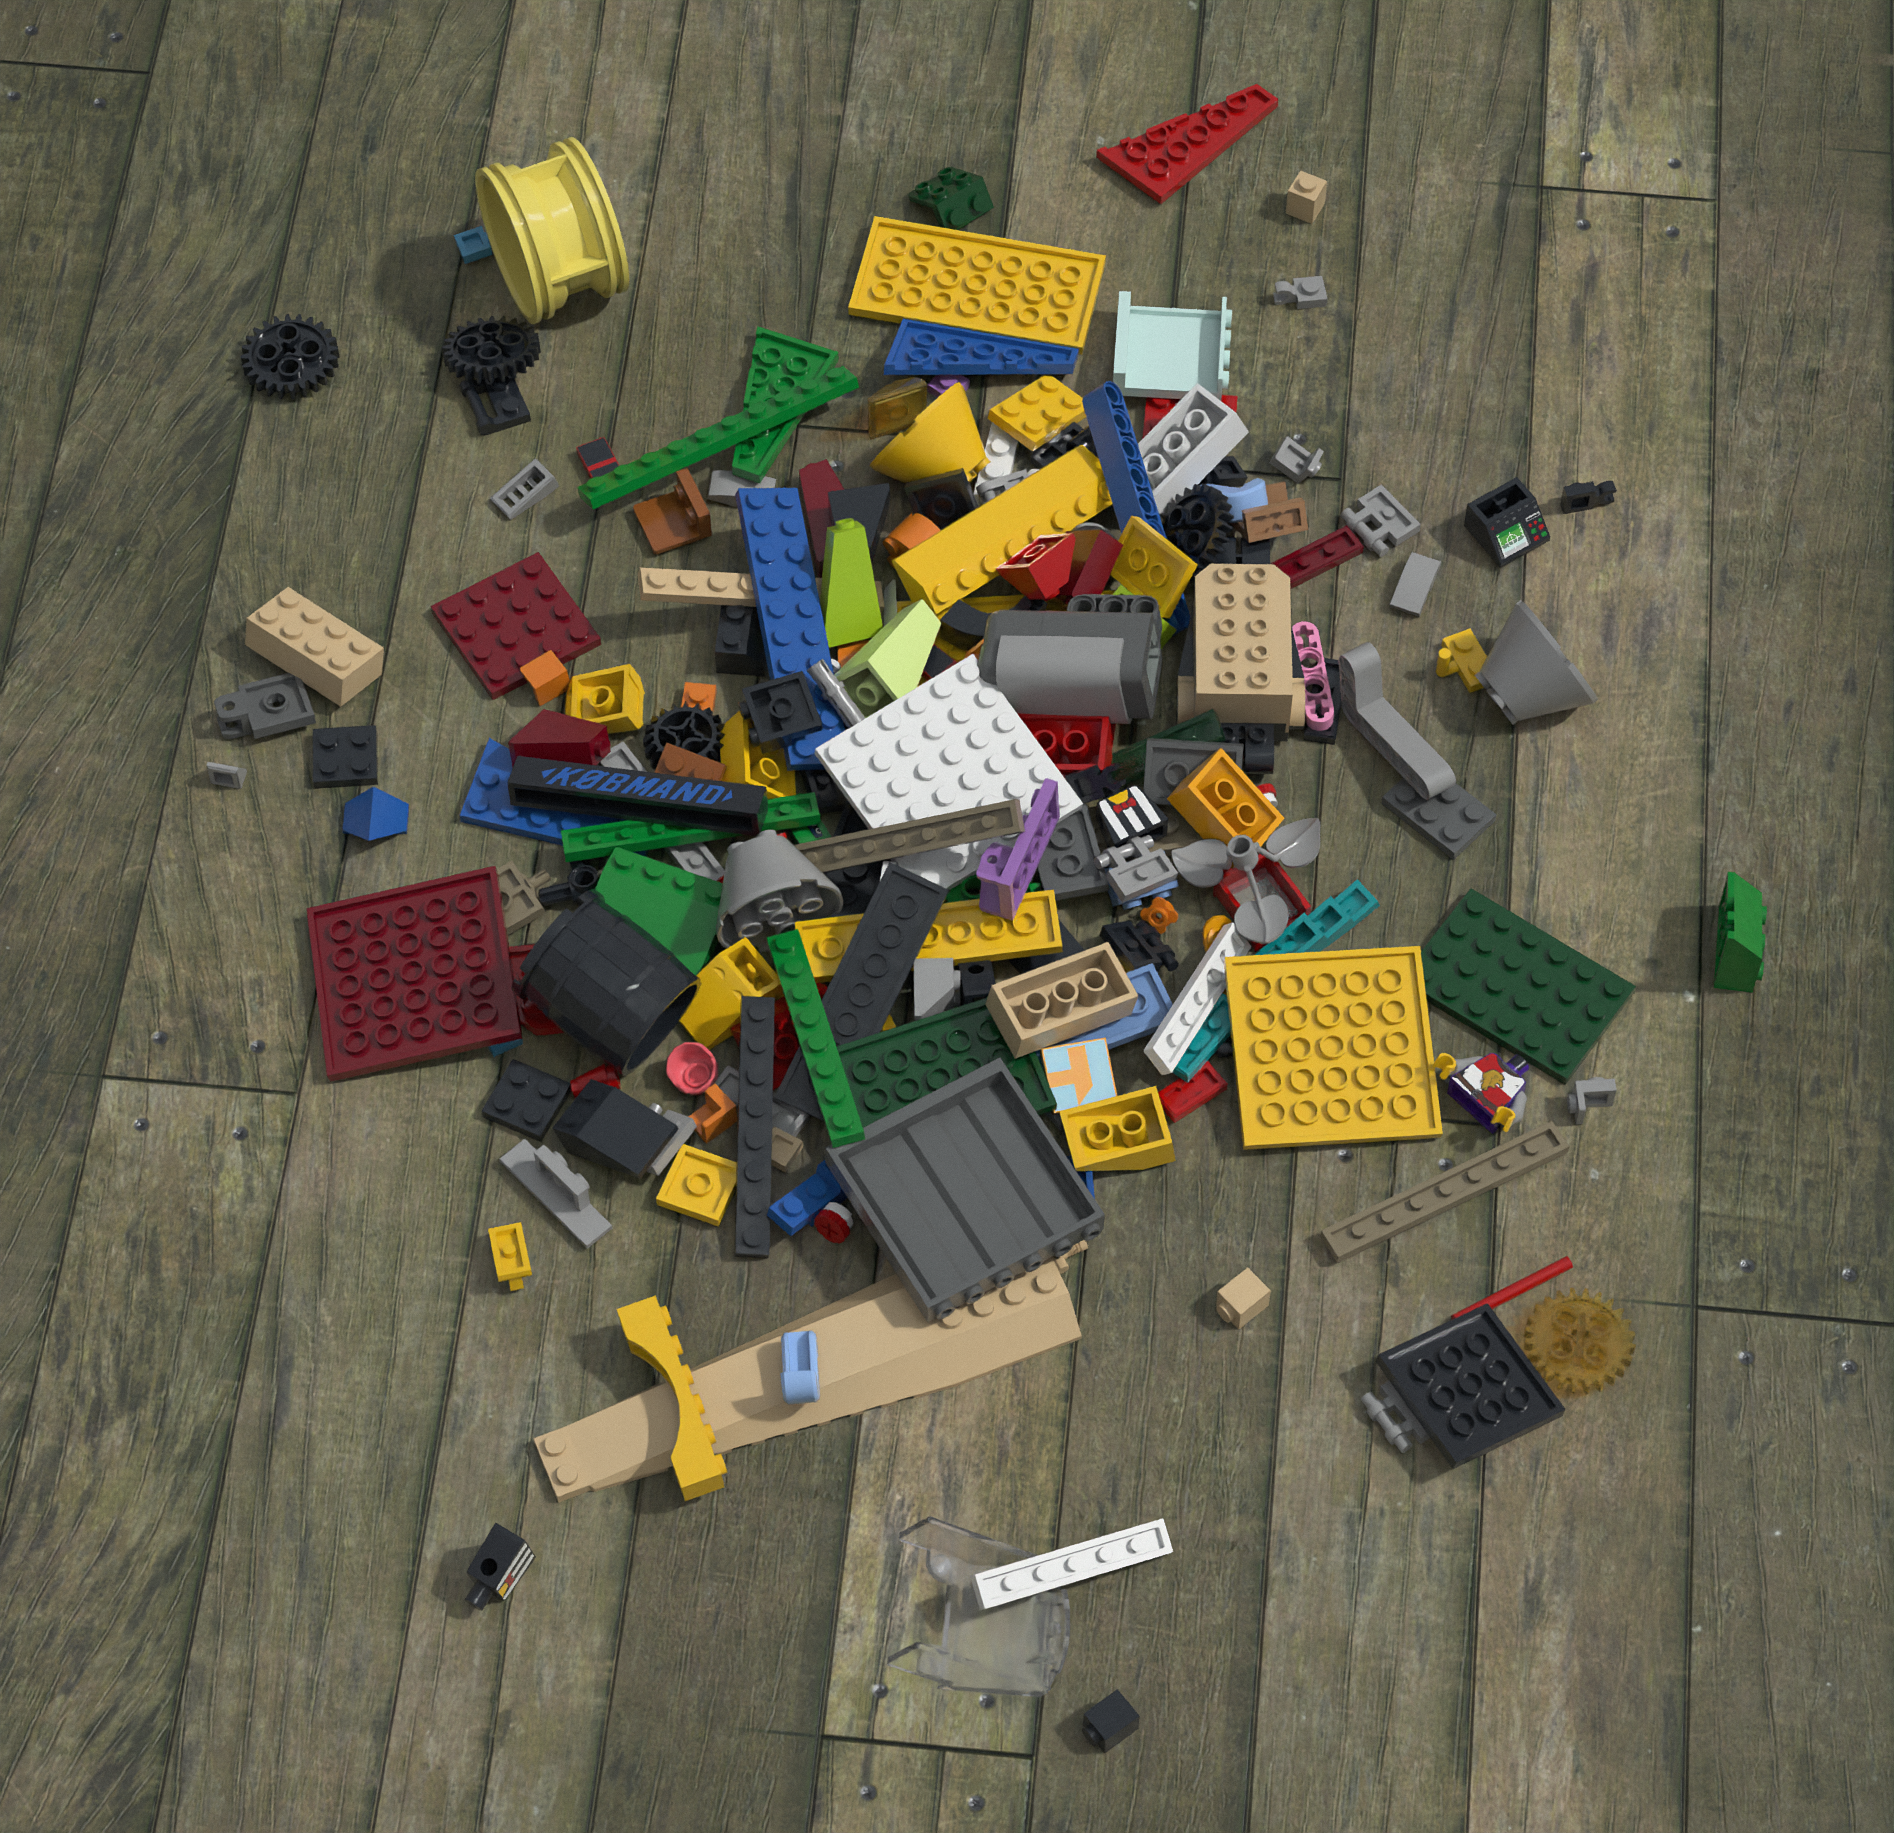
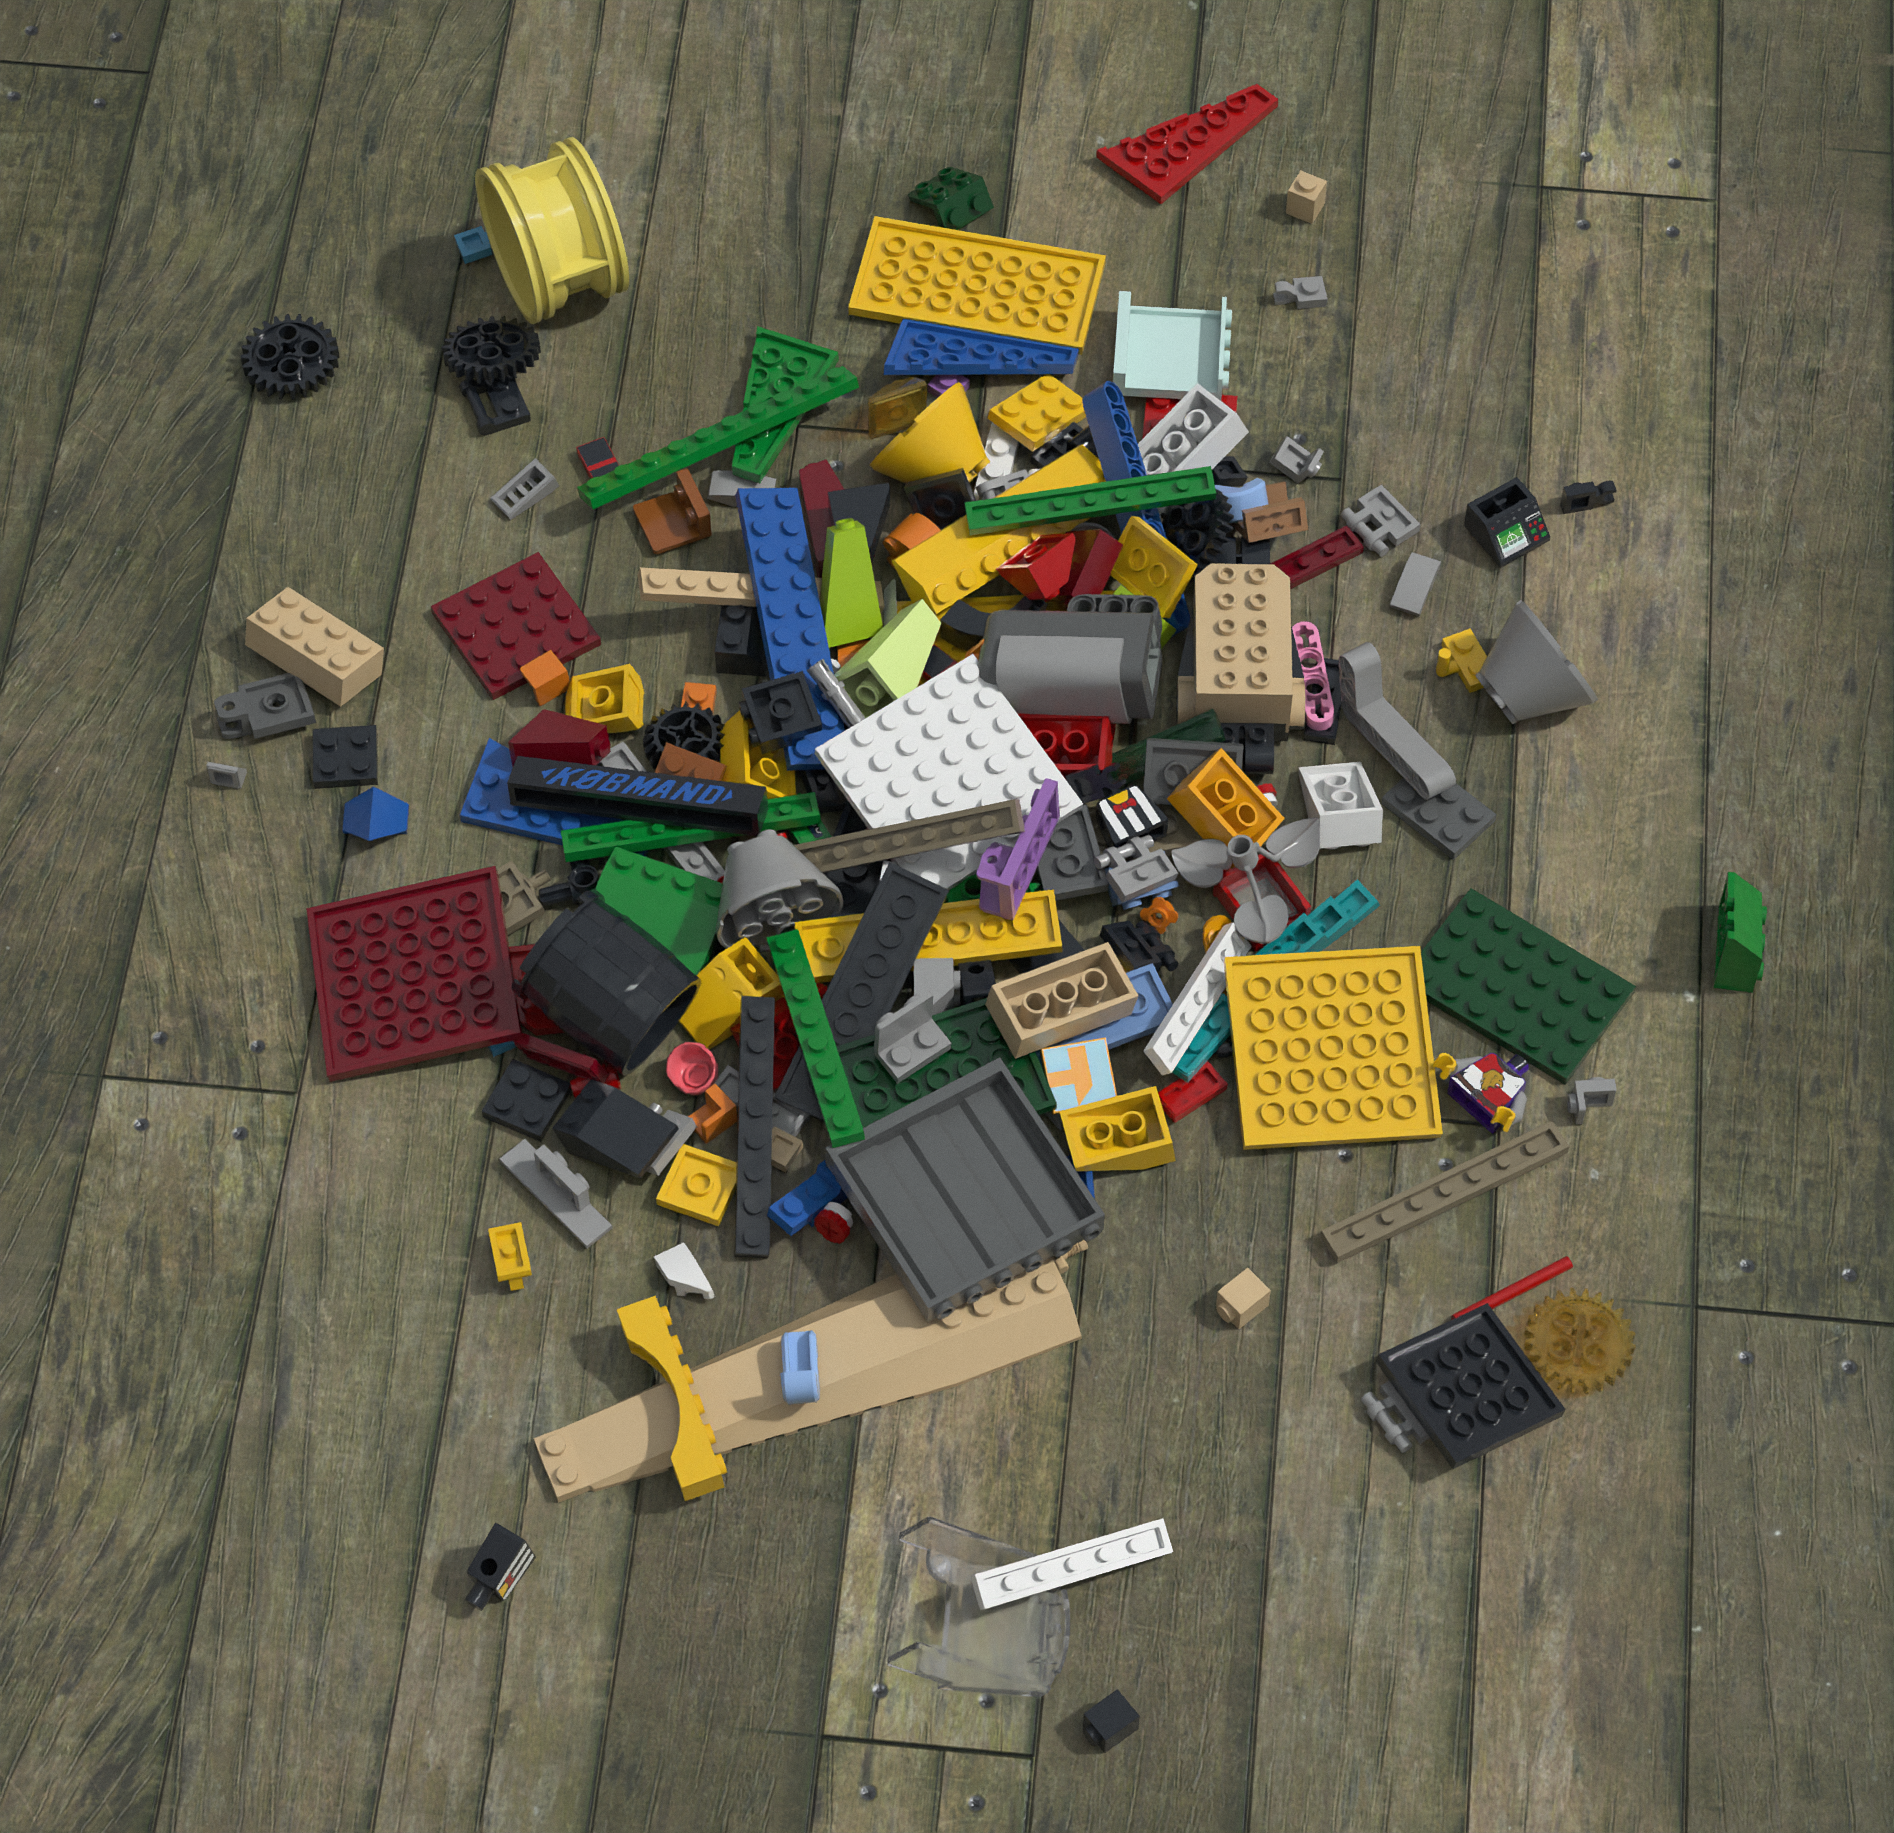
(561, 1058): none -> dark red tile
(683, 1272): none -> white slope
(909, 1038): none -> light grey bracket
(1090, 500): none -> green plate
(1343, 804): none -> white slope

